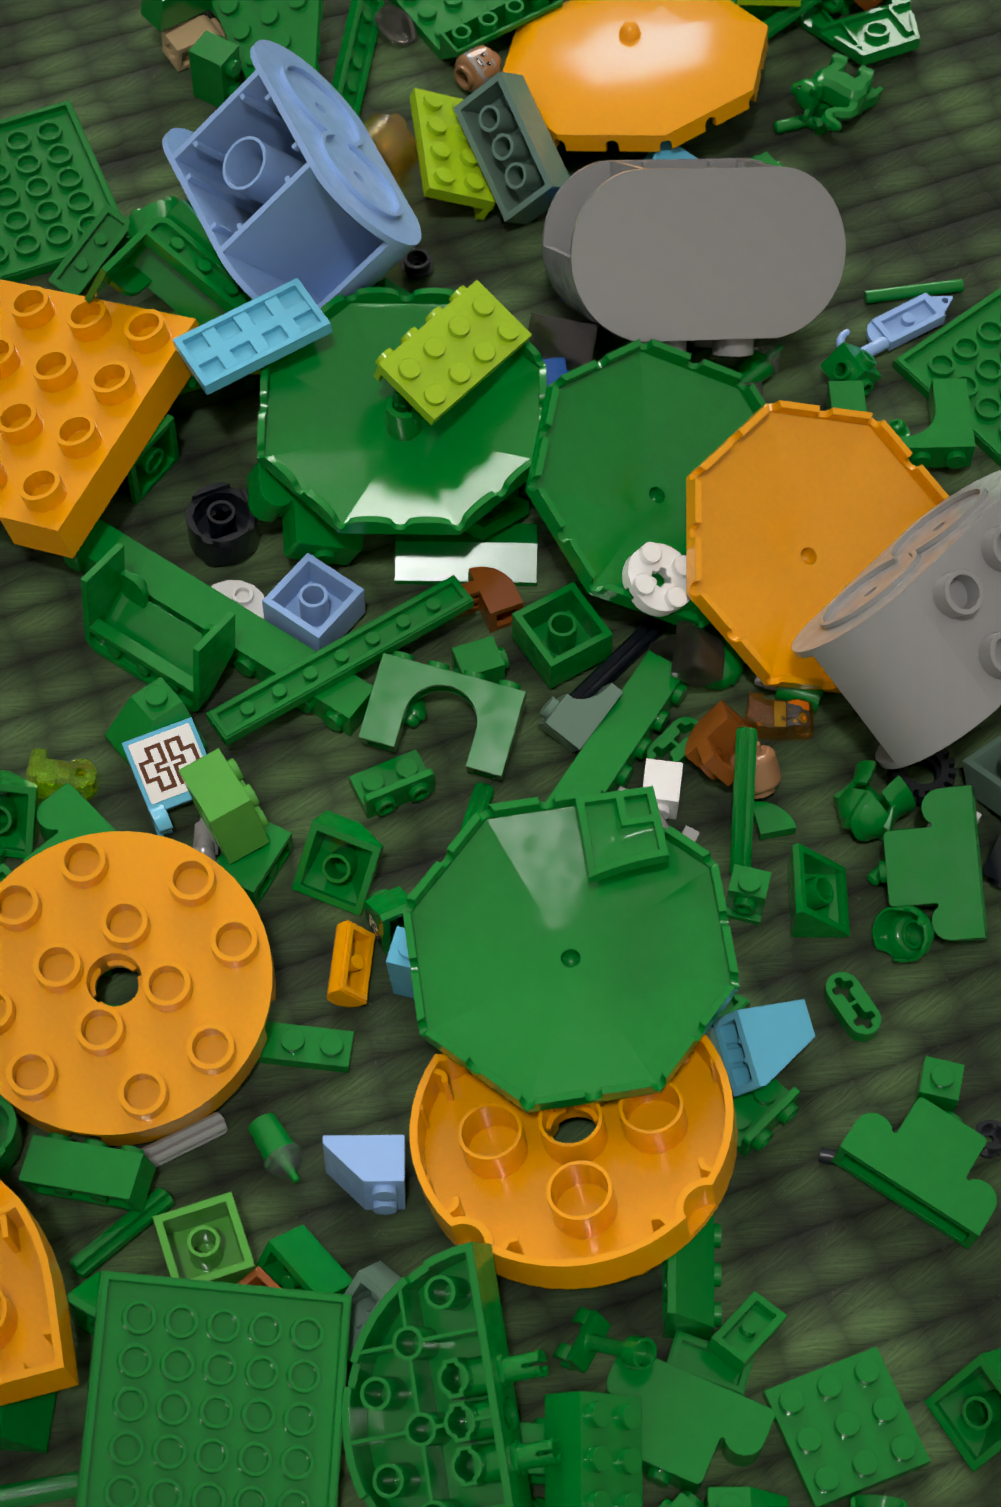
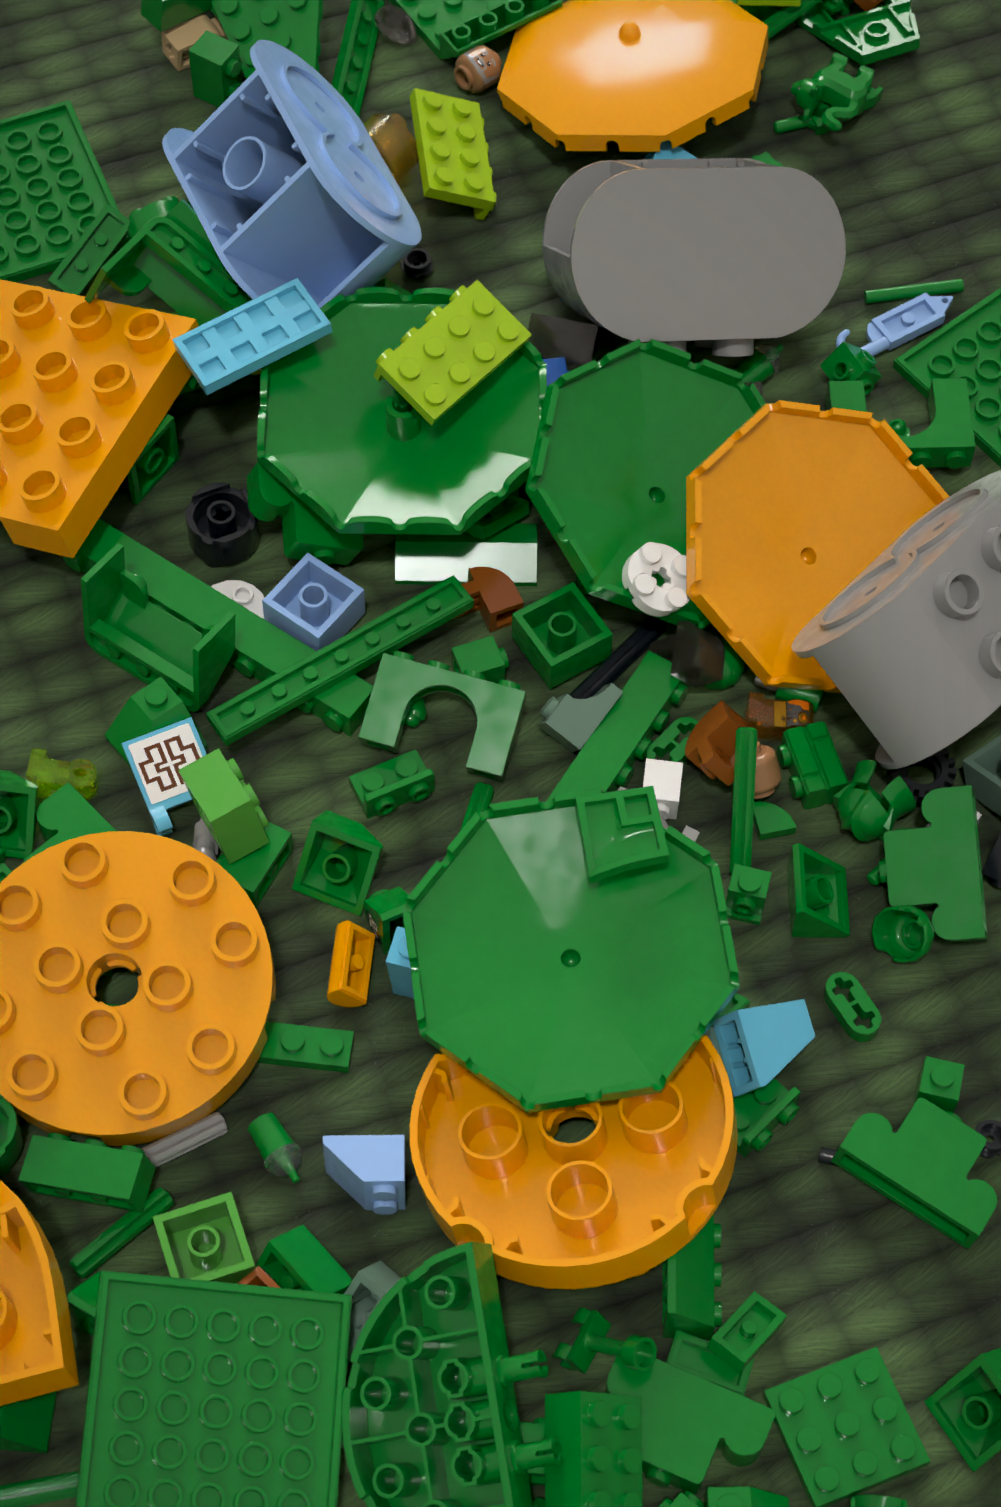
(512, 147): sand green brick -> none
(812, 764): none -> green brick

